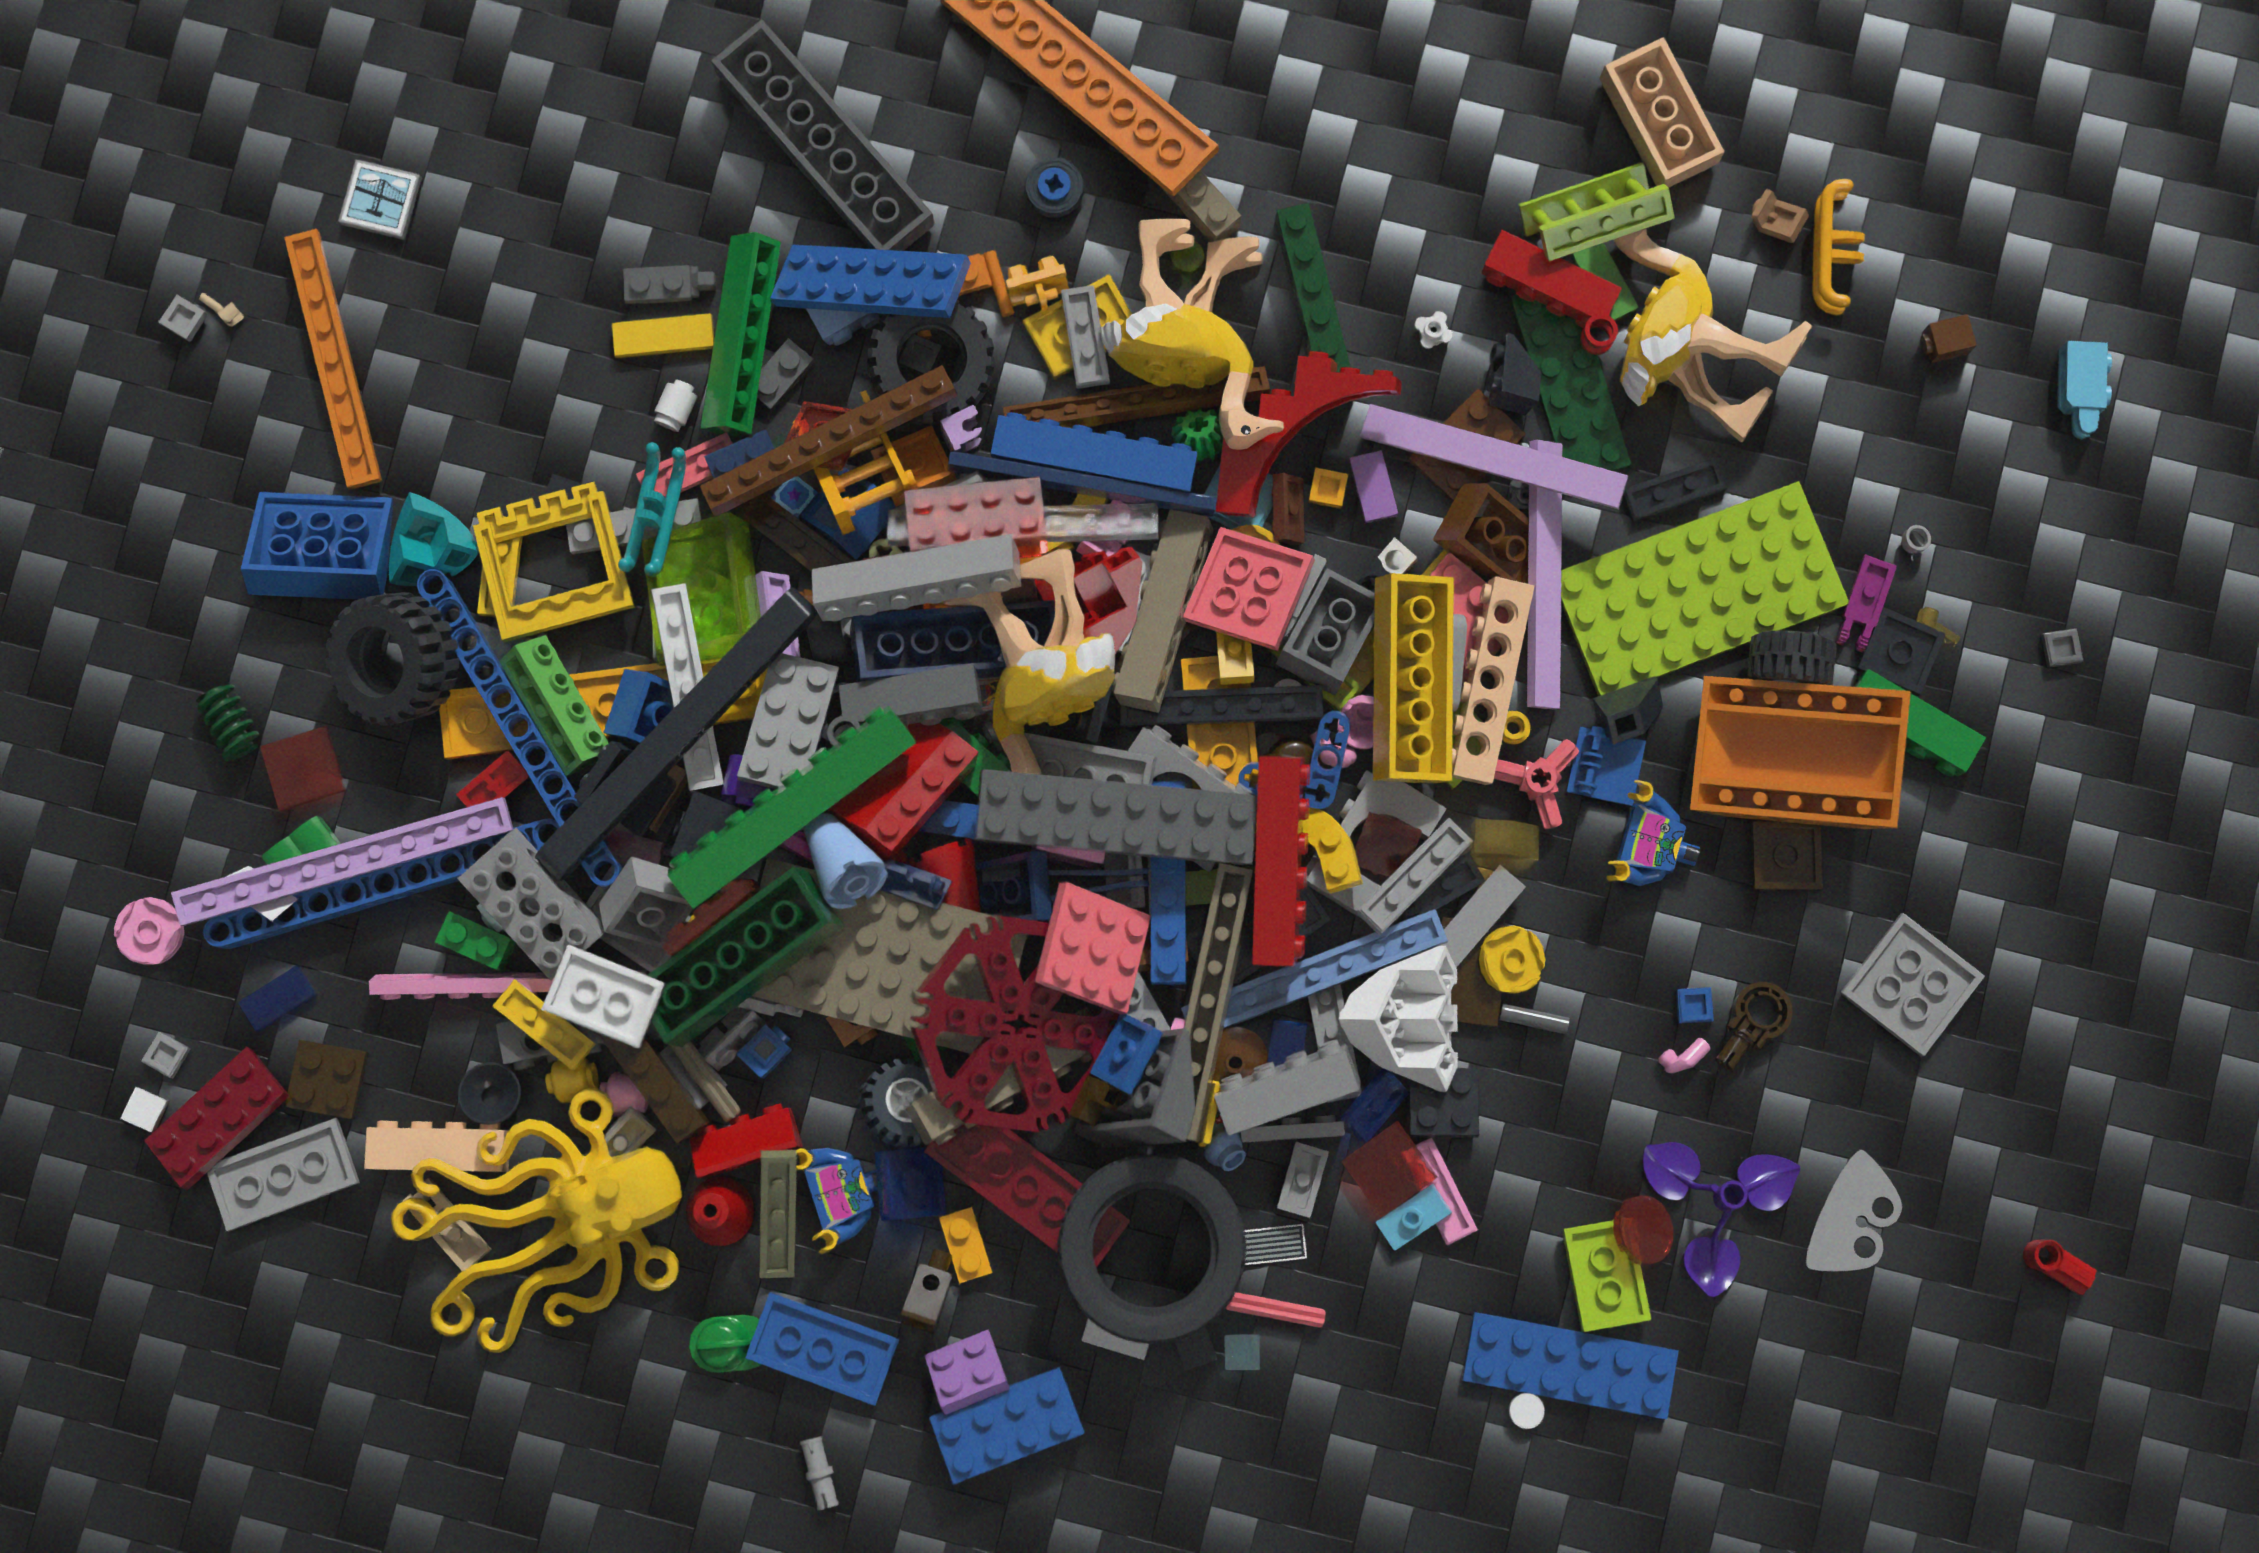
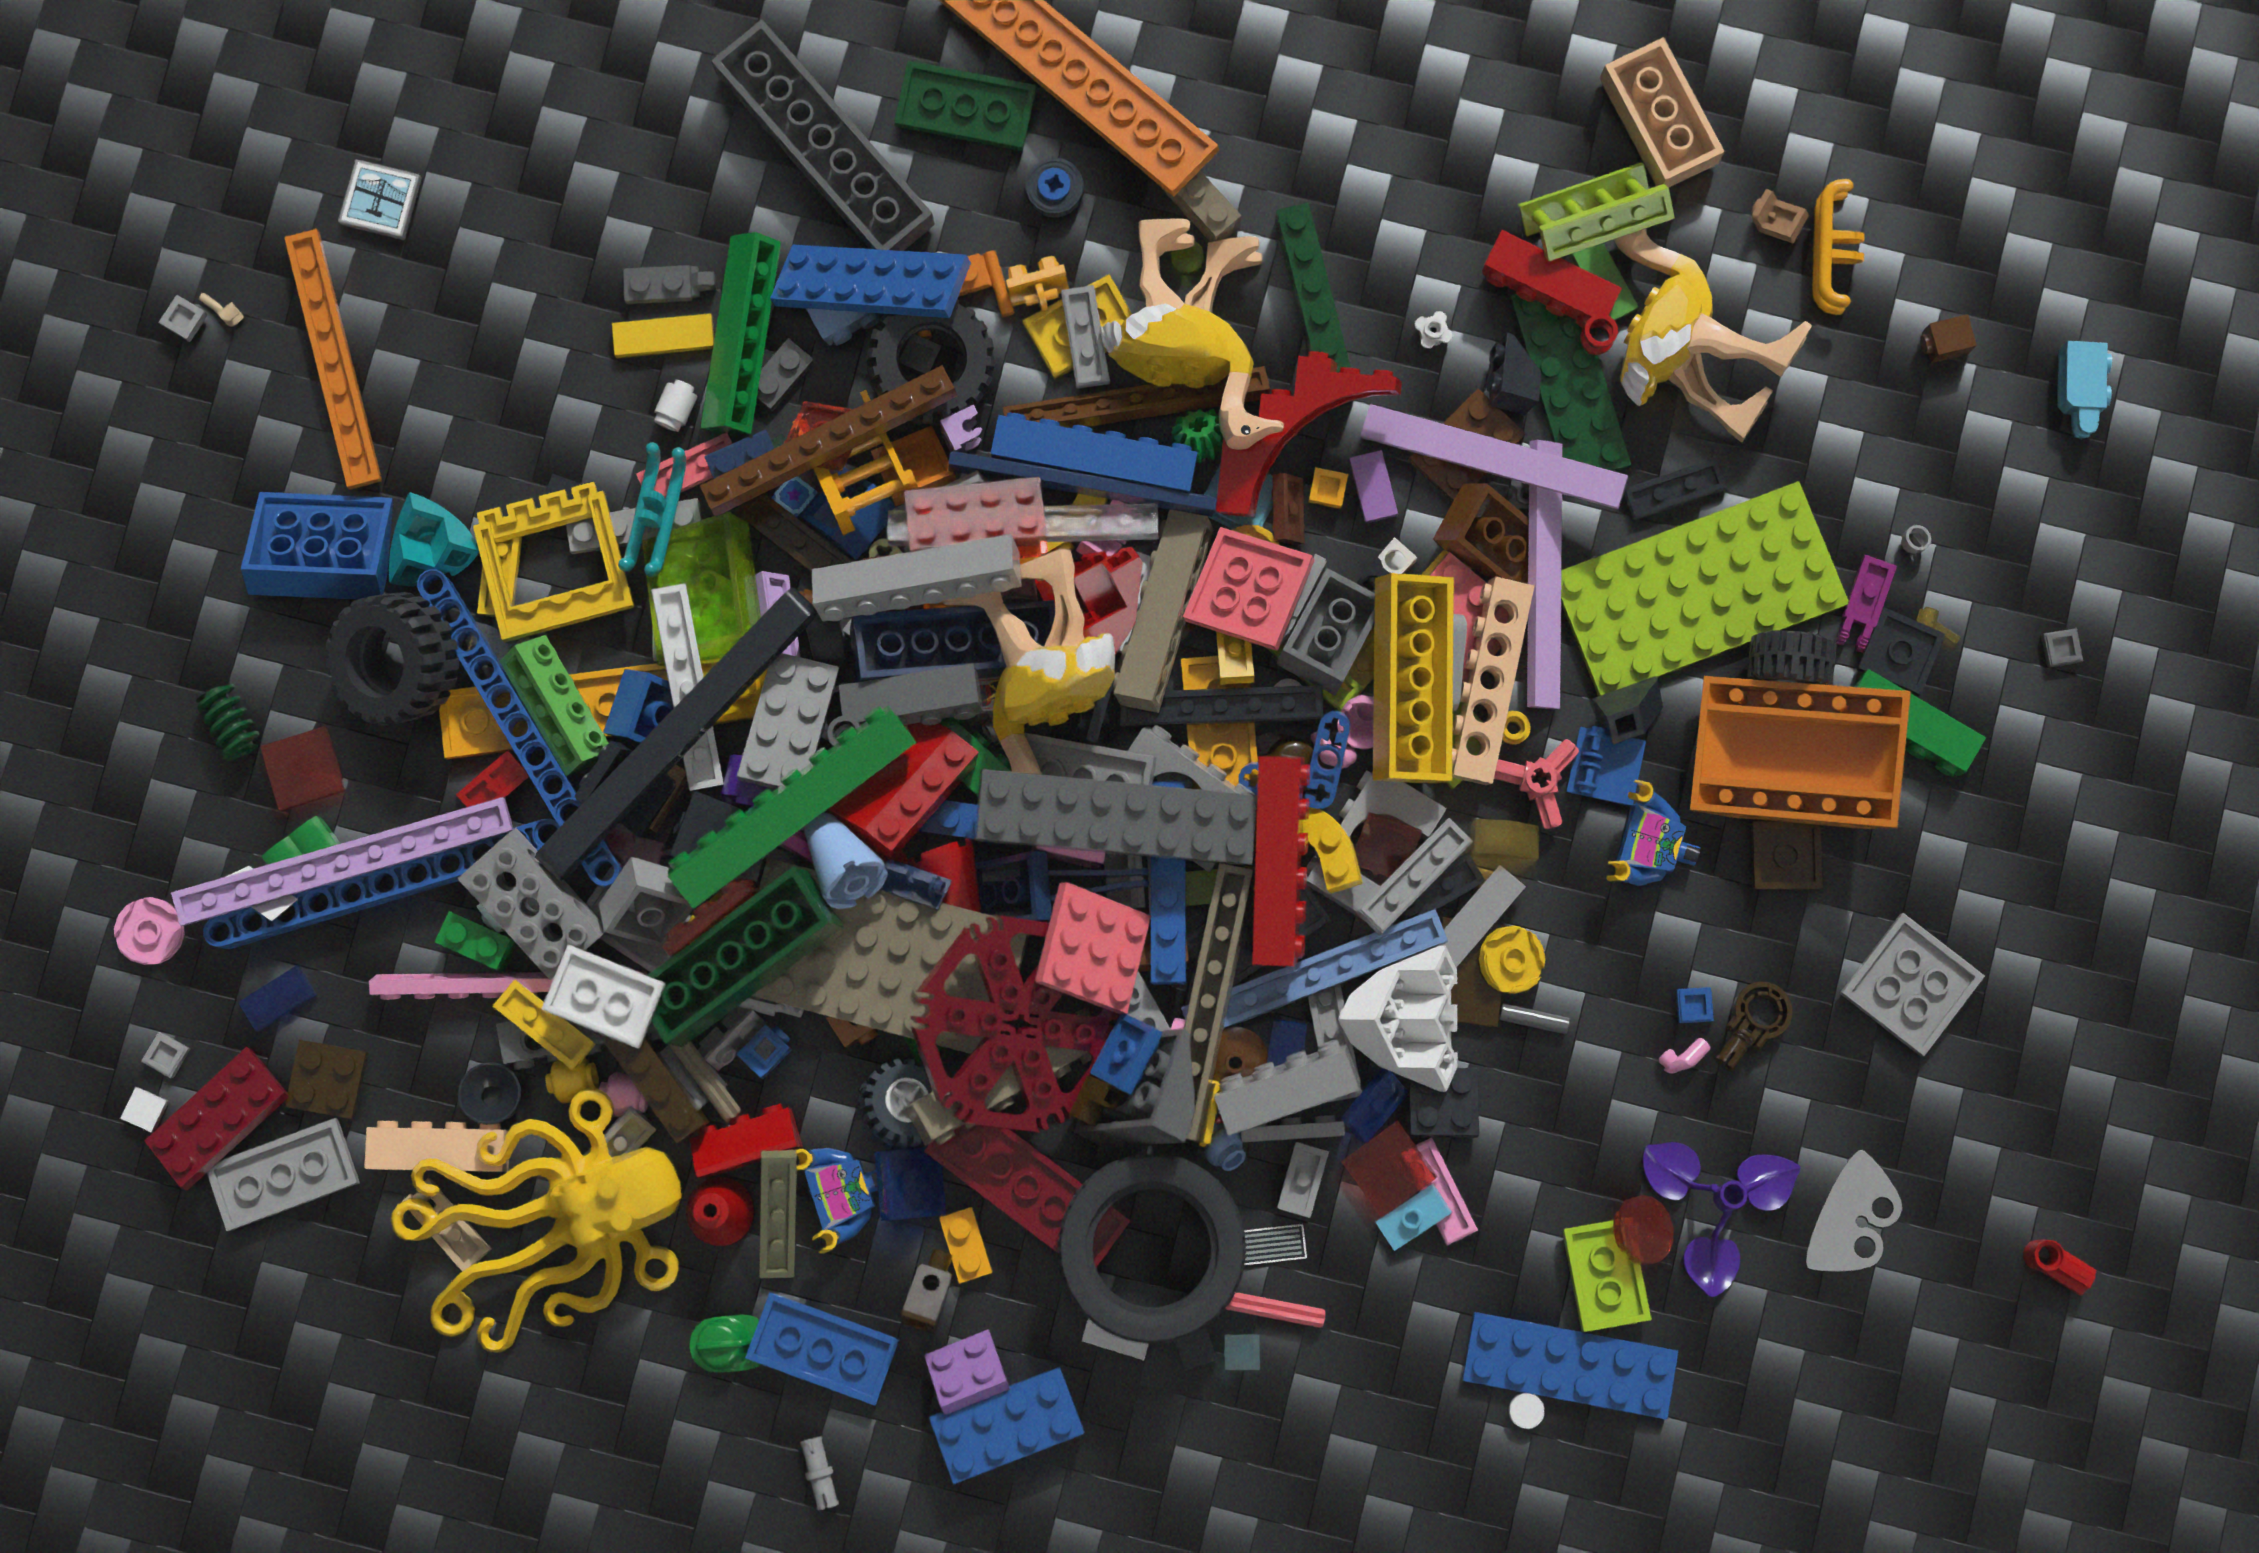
(965, 105): none -> dark green plate

